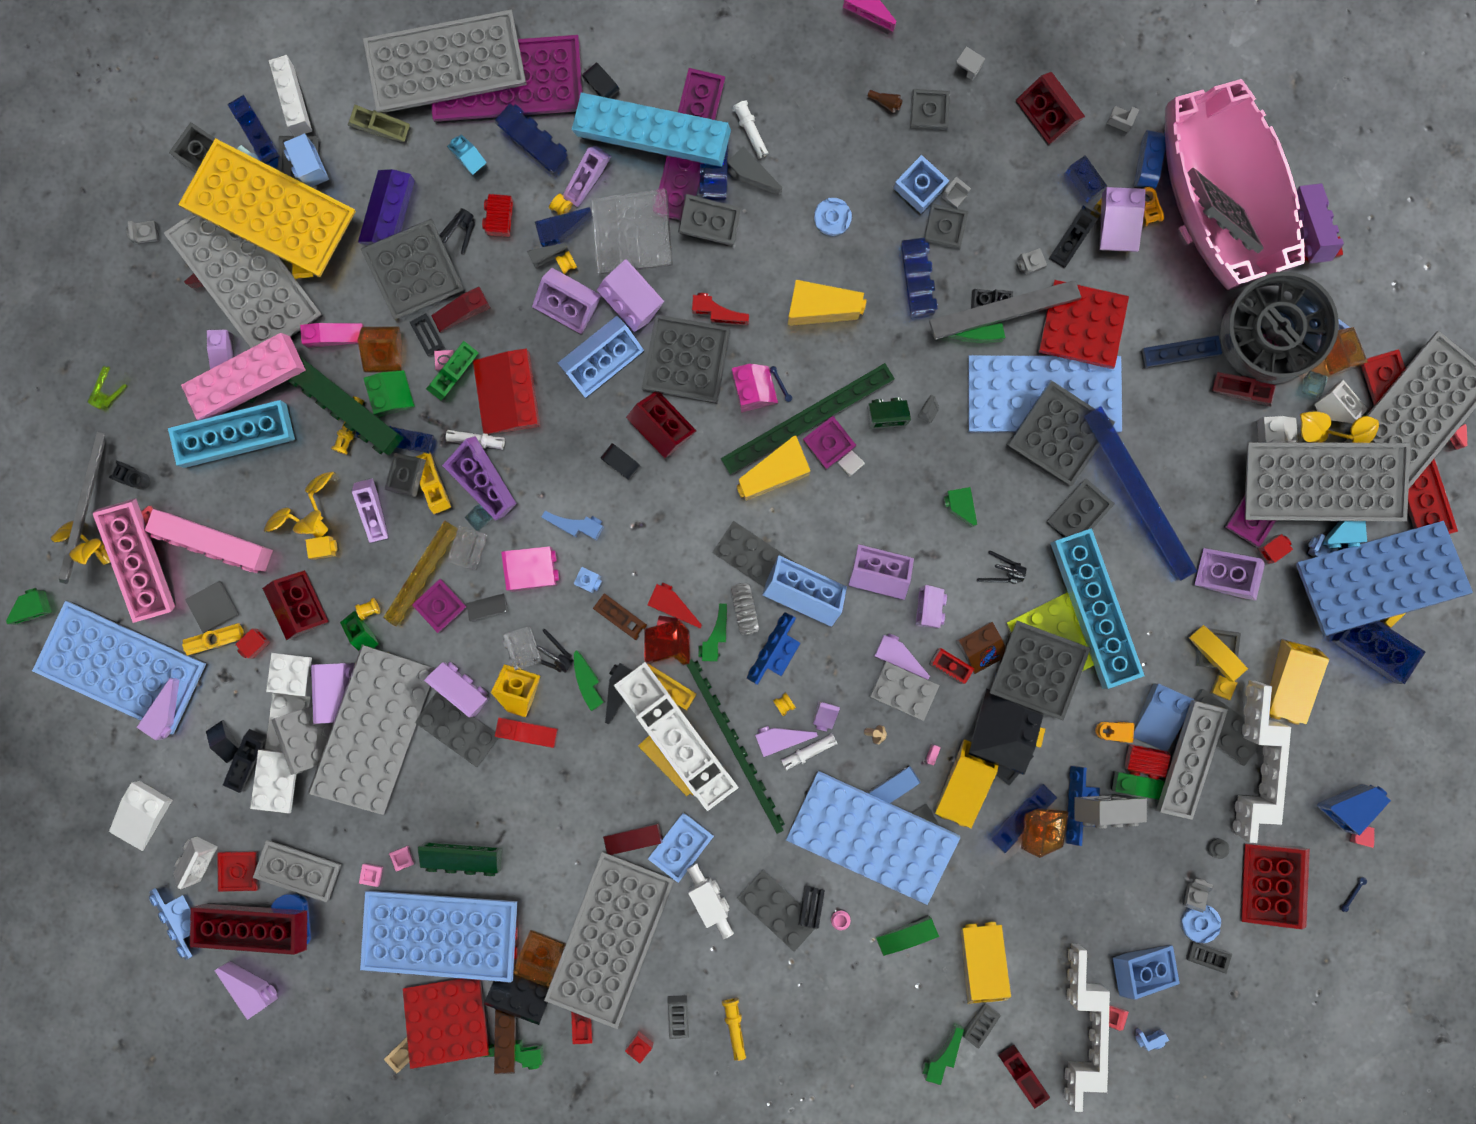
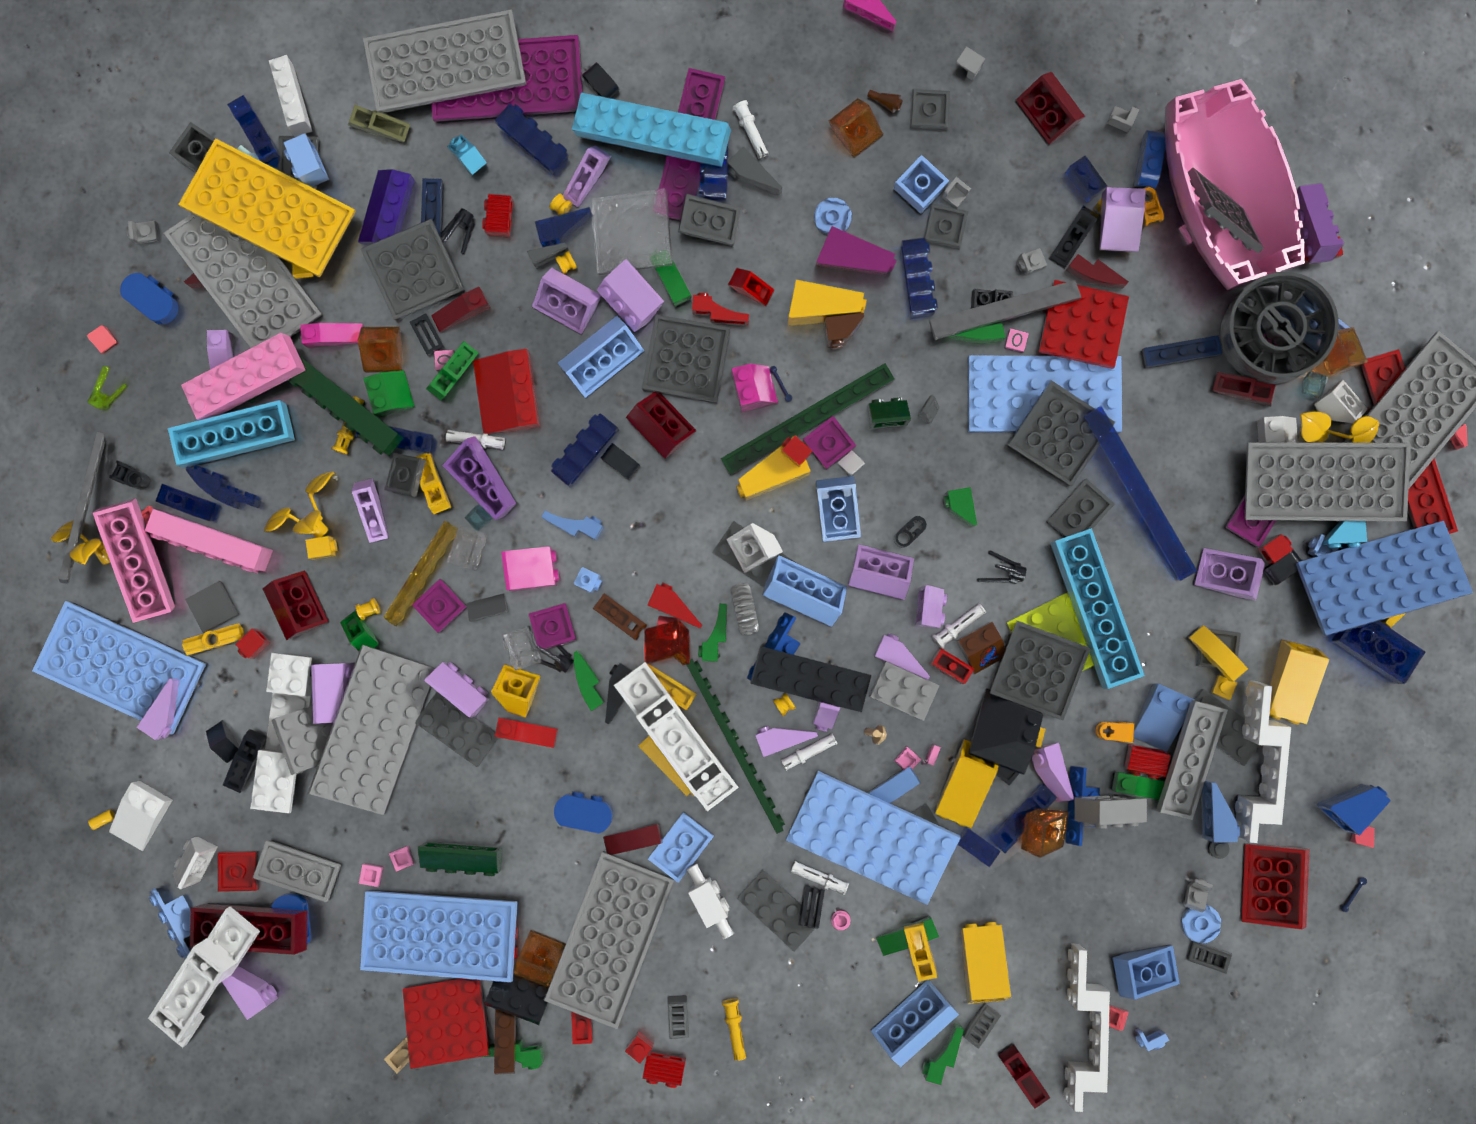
(29, 606): green slope -> none
(101, 819): none -> yellow piece
(102, 338): none -> coral slope
(149, 298): none -> blue brick
(185, 502): none -> clear blue slope
(200, 974): none -> white bracket
(216, 487): none -> clear blue slope
(432, 201): none -> dark blue plate
(552, 626): none -> magenta plate
(583, 812): none -> blue brick
(584, 450): none -> clear blue brick
(664, 1069): none -> red brick
(673, 284): none -> green slope
(751, 286): none -> red slope
(753, 546): none -> white slope
(796, 450): none -> red brick
(810, 679): none -> black plate
(827, 881): none -> white pin
(838, 508): none -> medium blue slope
(840, 329): none -> reddish brown slope
(854, 254): none -> magenta slope
(856, 127): none -> clear orange slope
(907, 758): none -> bright pink tile
(909, 525): none -> black beam
(914, 1023): none -> light blue slope
(920, 952): none -> yellow slope
(950, 630): none -> white pin
(978, 847): none -> clear blue brick
(1016, 340): none -> bright pink tile
(1052, 770): none -> lavender slope
(1096, 273): none -> dark red slope
(1218, 820): none -> medium blue slope
(1282, 568): none -> black beam

